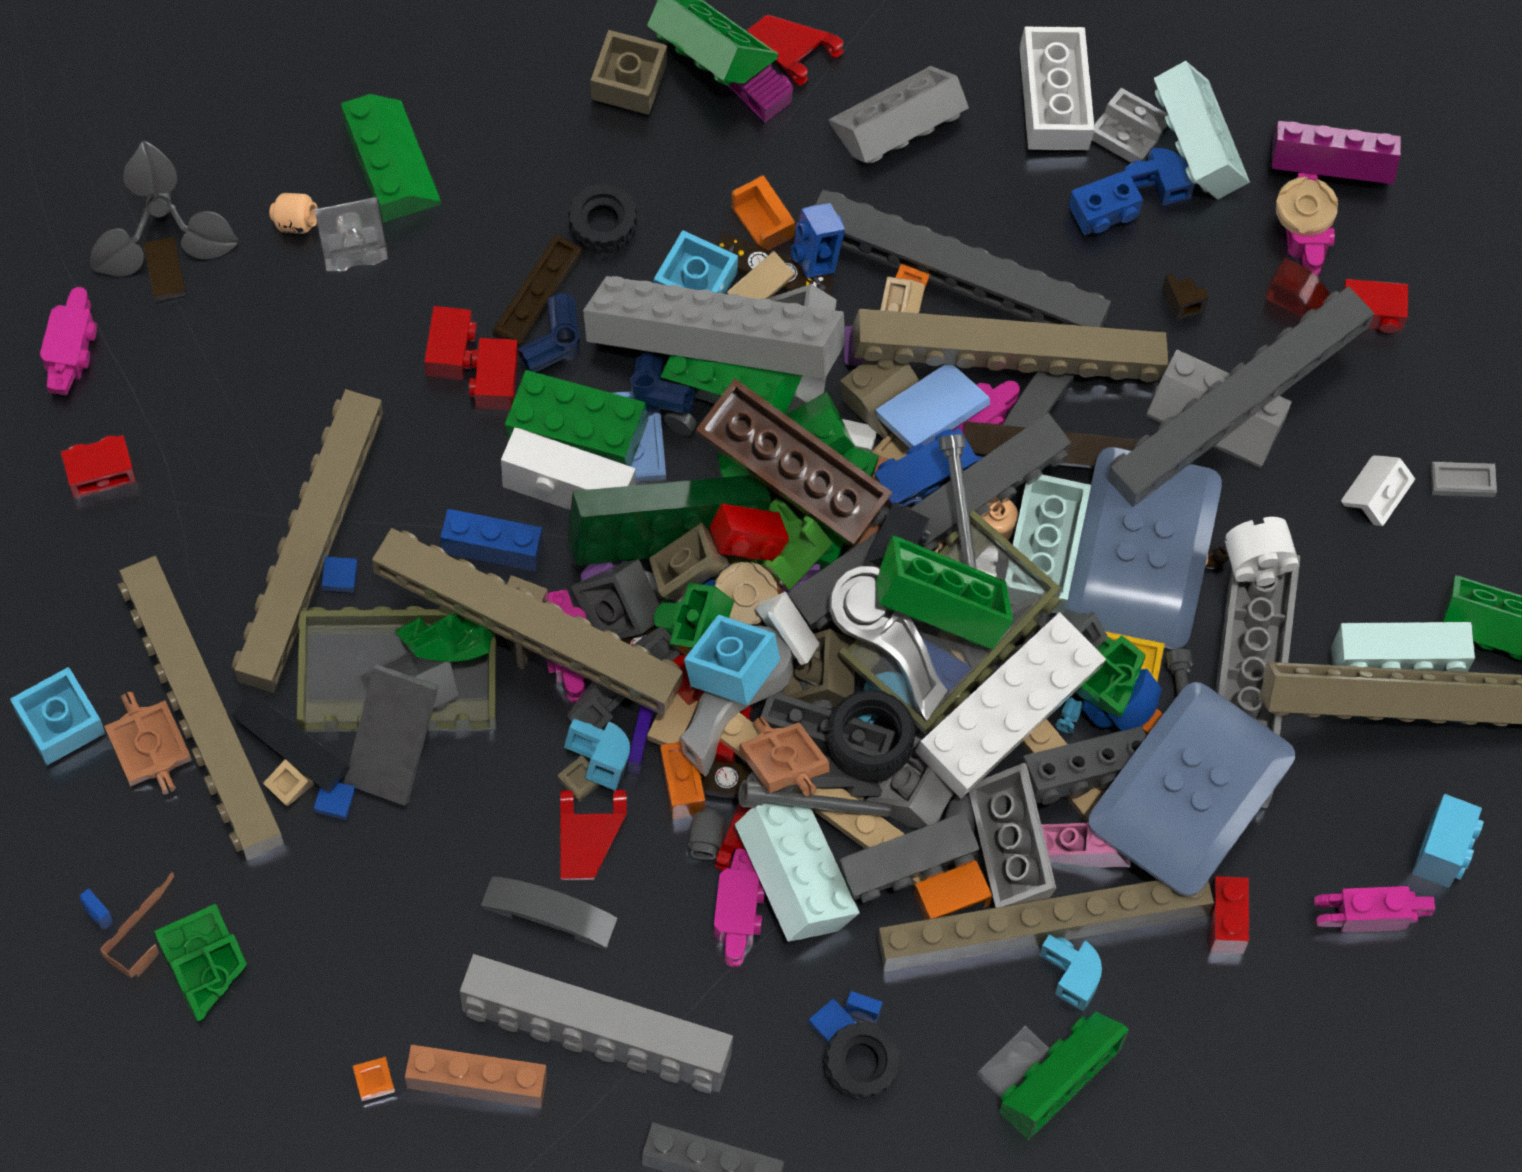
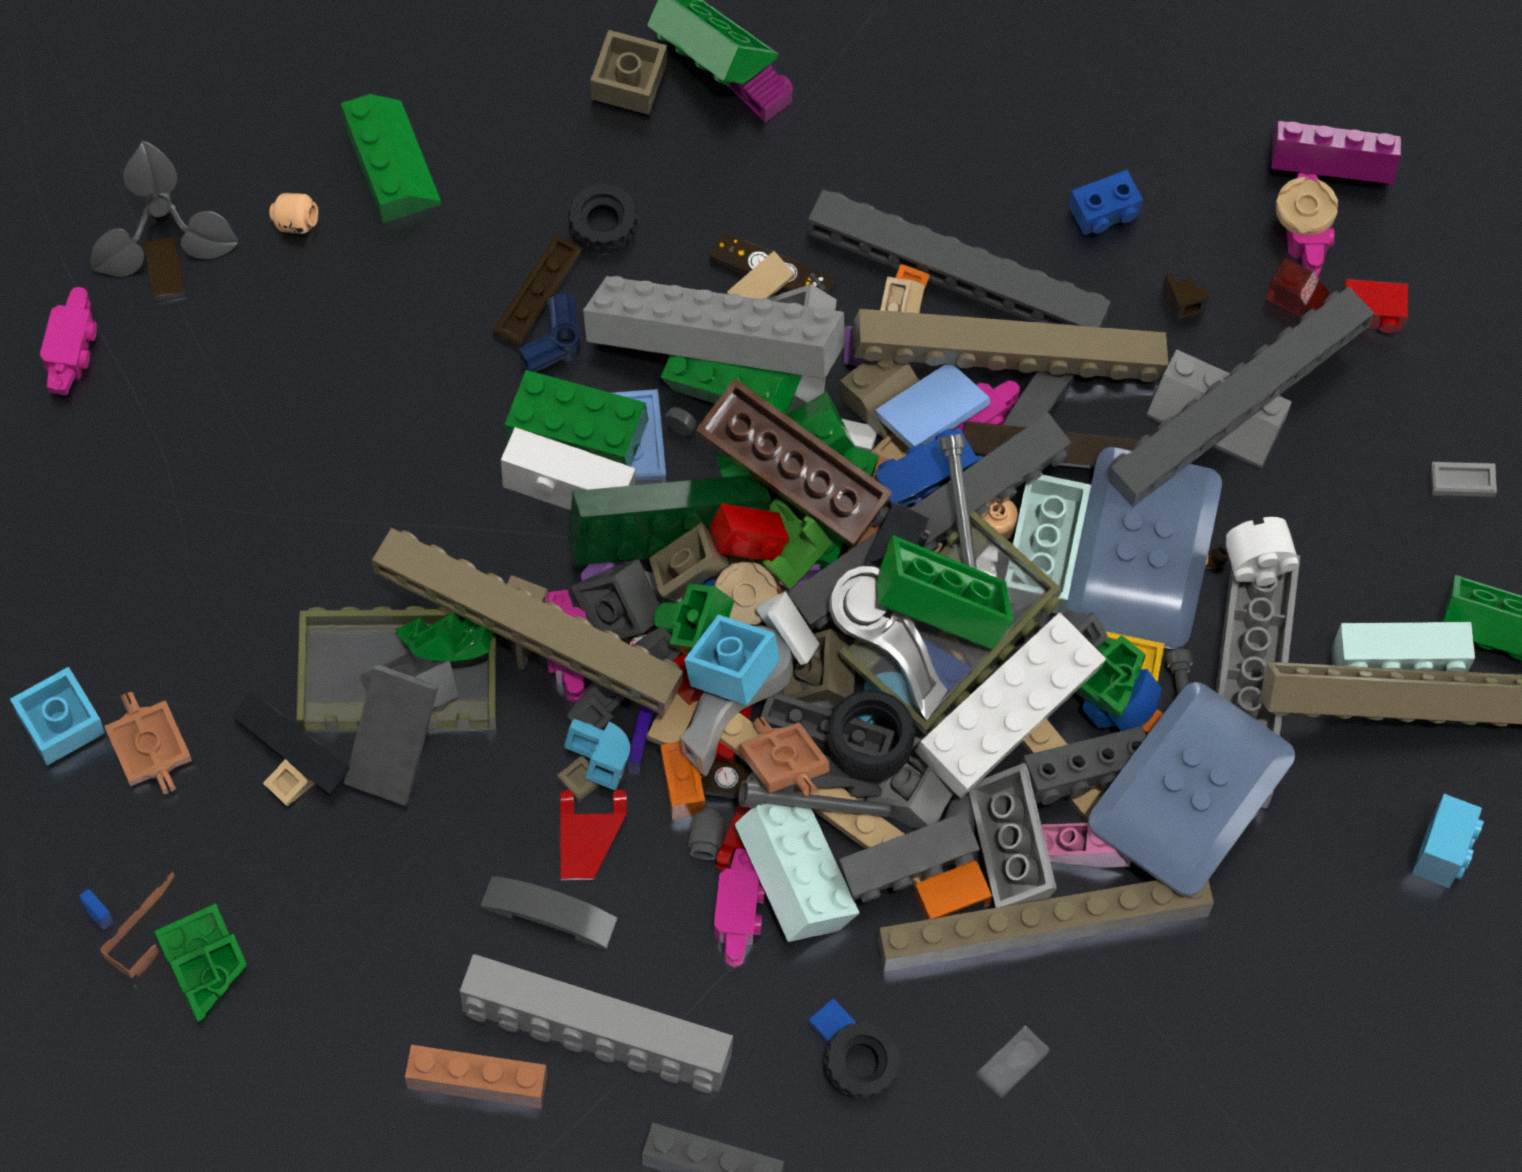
(98, 466): red brick -> none
(201, 708): dark tan brick -> none
(308, 541): dark tan brick -> none
(336, 803): blue tile -> none
(339, 574): blue tile -> none
(351, 234): clear slope -> none
(373, 1079): orange plate -> none
(449, 343): red brick -> none
(492, 540): blue brick -> none
(495, 373): red brick -> none
(650, 388): dark blue piece -> none
(698, 265): medium azure brick -> none
(763, 213): orange panel -> none
(794, 43): red flag -> none
(818, 240): blue brick -> none
(863, 1007): blue tile -> none
(900, 114): light grey slope -> none
(1056, 88): white brick -> none
(1063, 1073): green slope -> none
(1070, 713): medium azure piece -> none
(1081, 967): medium azure brick -> none
(1130, 126): light grey slope -> none
(1166, 172): blue brick -> none
(1200, 130): light aqua brick -> none
(1229, 915): red brick -> none
(1373, 909): dark pink hinge -> none
(1379, 488): white panel -> none

